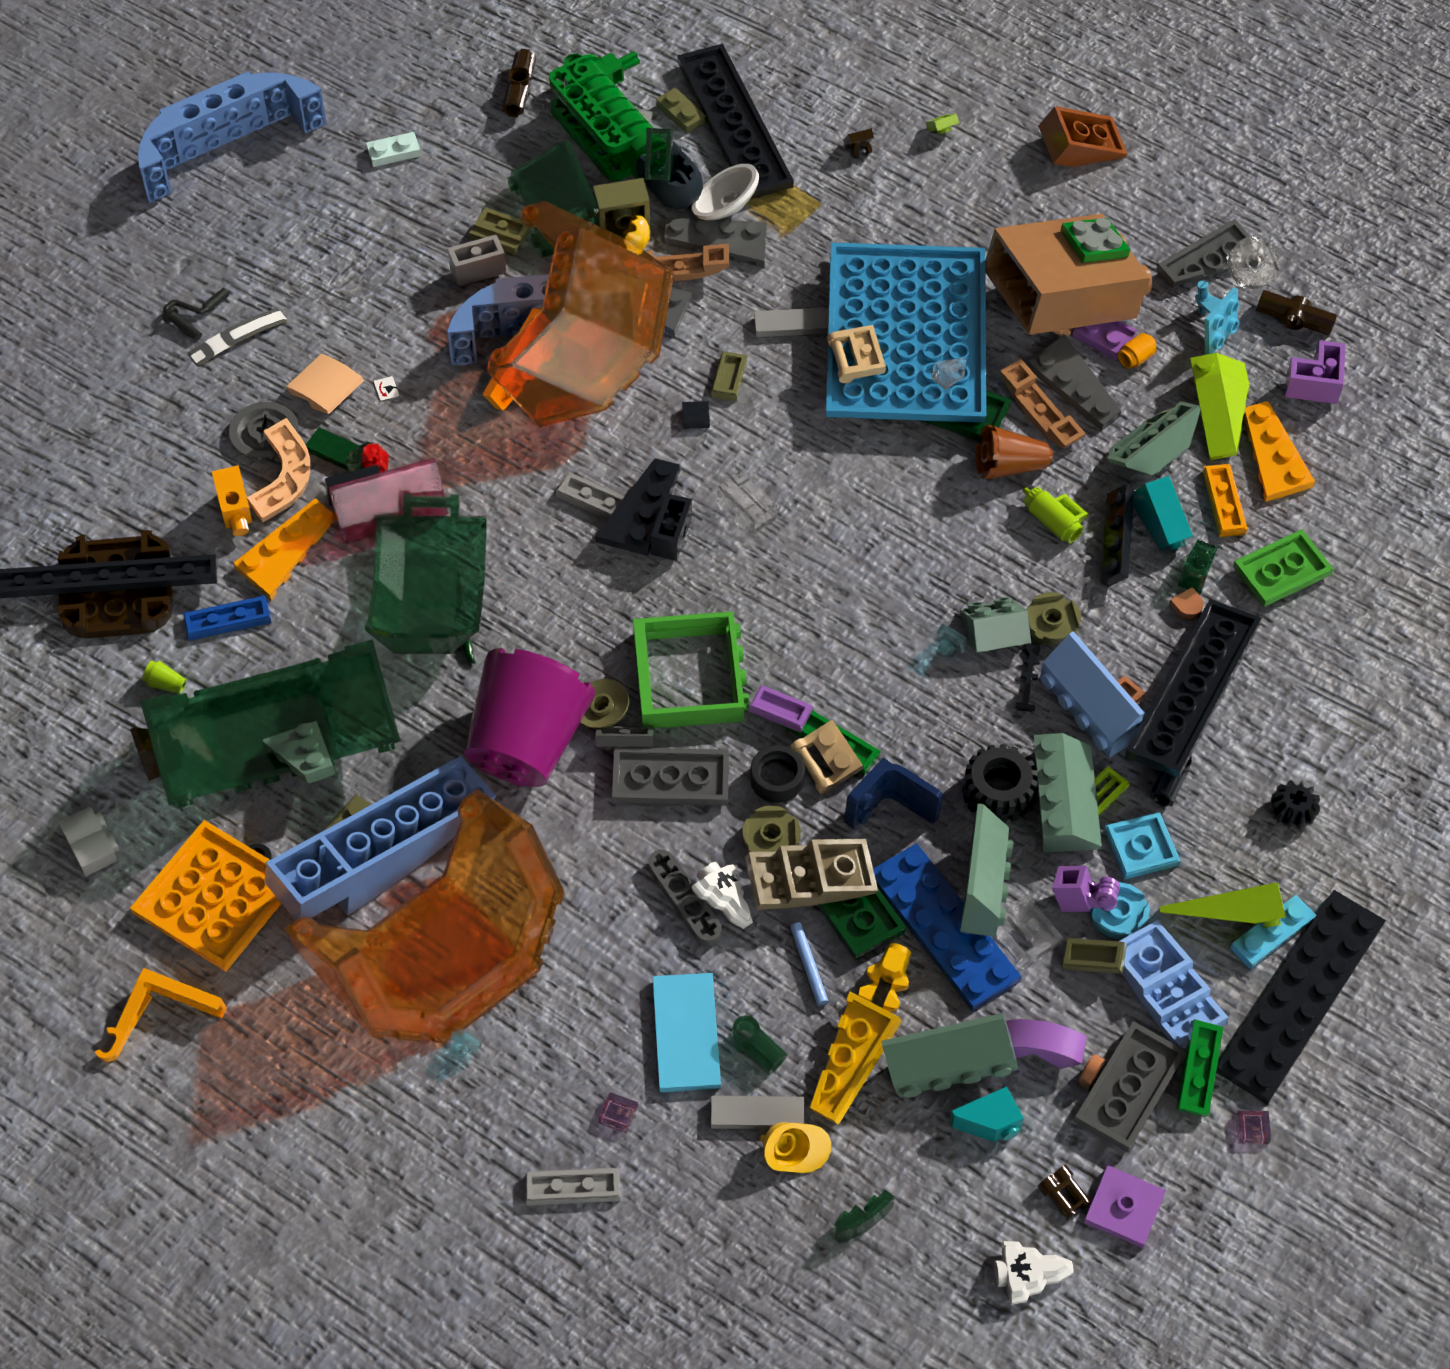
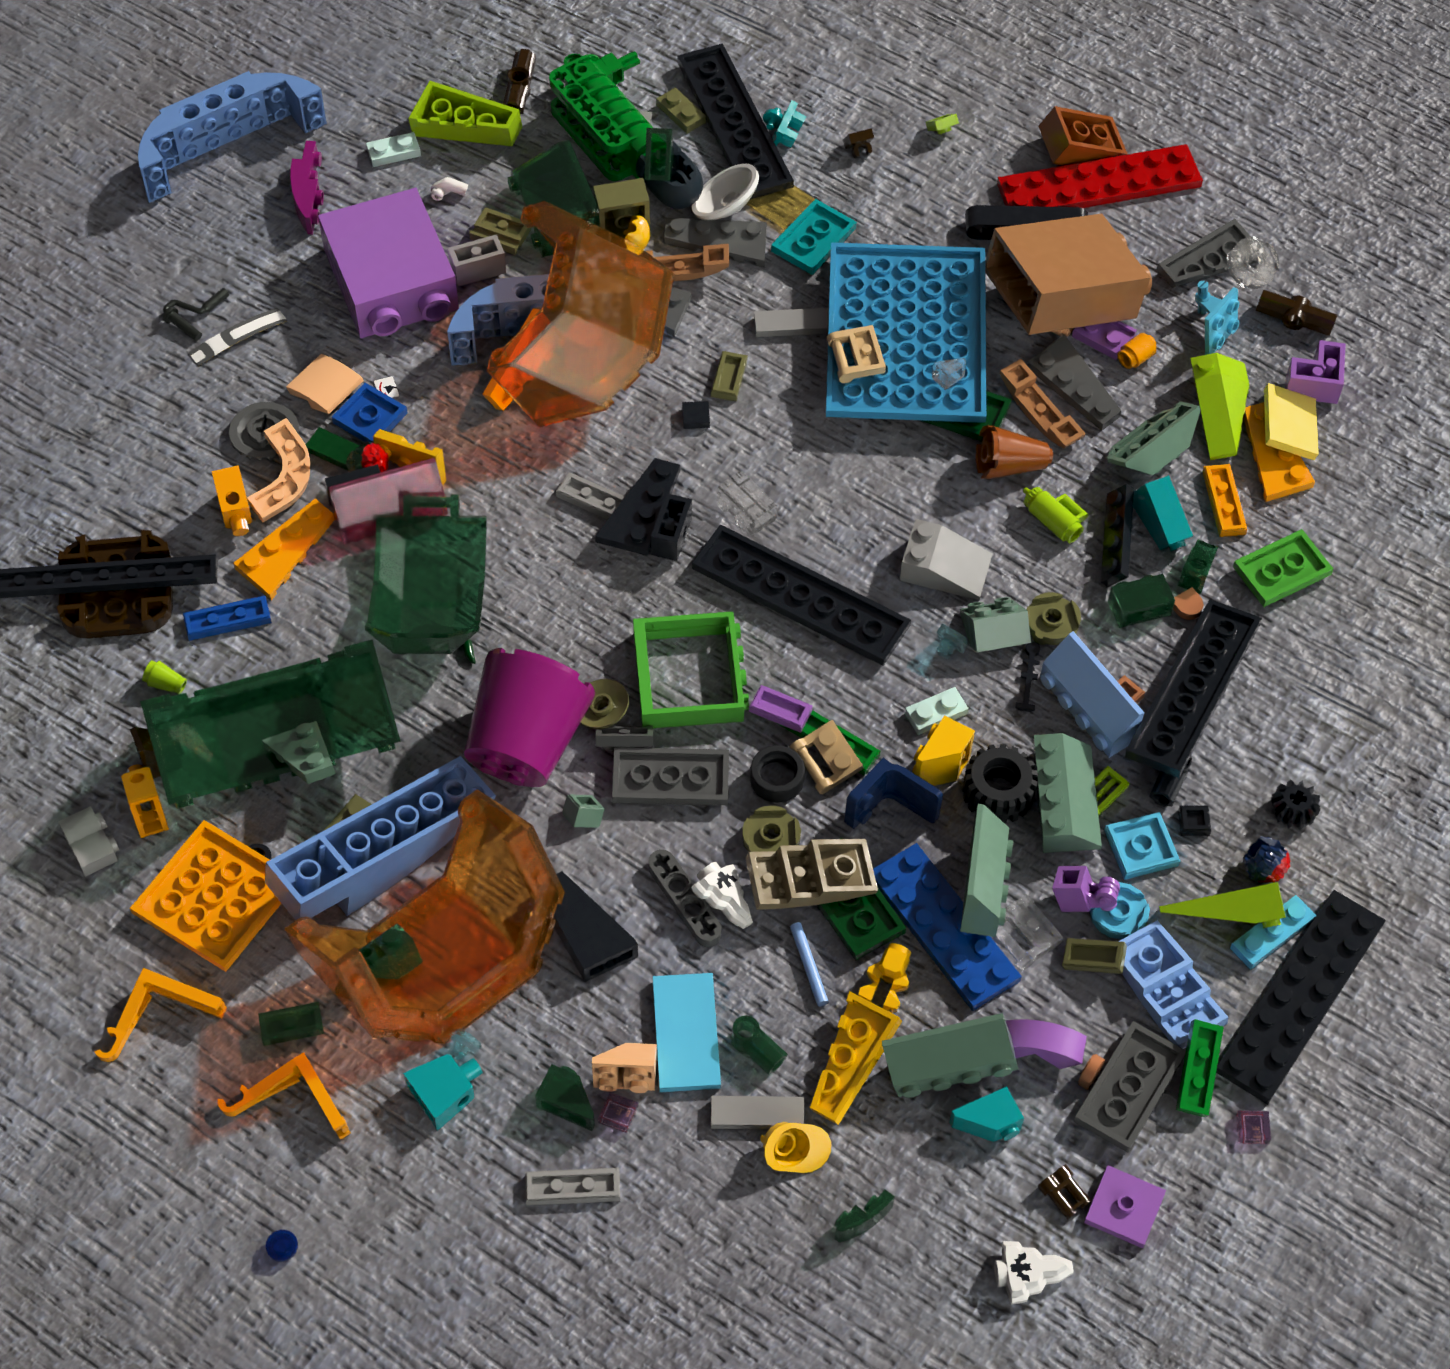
(139, 789): none -> light orange torso
(281, 1245): none -> clear blue plate
(283, 1078): none -> light orange hinge
(291, 1023): none -> clear green plate
(306, 187): none -> magenta slope
(368, 412): none -> blue plate
(389, 263): none -> medium lavender brick
(391, 954): none -> clear green slope
(404, 453): none -> yellow wing
(442, 1087): none -> teal torso
(446, 186): none -> white arm
(461, 116): none -> lime wedge
(565, 1097): none -> clear green slope
(583, 811): none -> sand green slope
(590, 933): none -> black slope
(626, 1067): none -> light nougat slope
(775, 119): none -> teal hips
(801, 594): none -> black plate
(810, 236): none -> teal plate
(932, 710): none -> light aqua plate
(944, 561): none -> light grey slope
(944, 753): none -> yellow slope
(983, 219): none -> black beam
(1095, 240): piece -> none
(1104, 180): none -> red plate
(1141, 600): none -> clear green brick
(1194, 820): none -> black tile
(1266, 860): none -> dark blue piece
(1290, 421): none -> light yellow tile

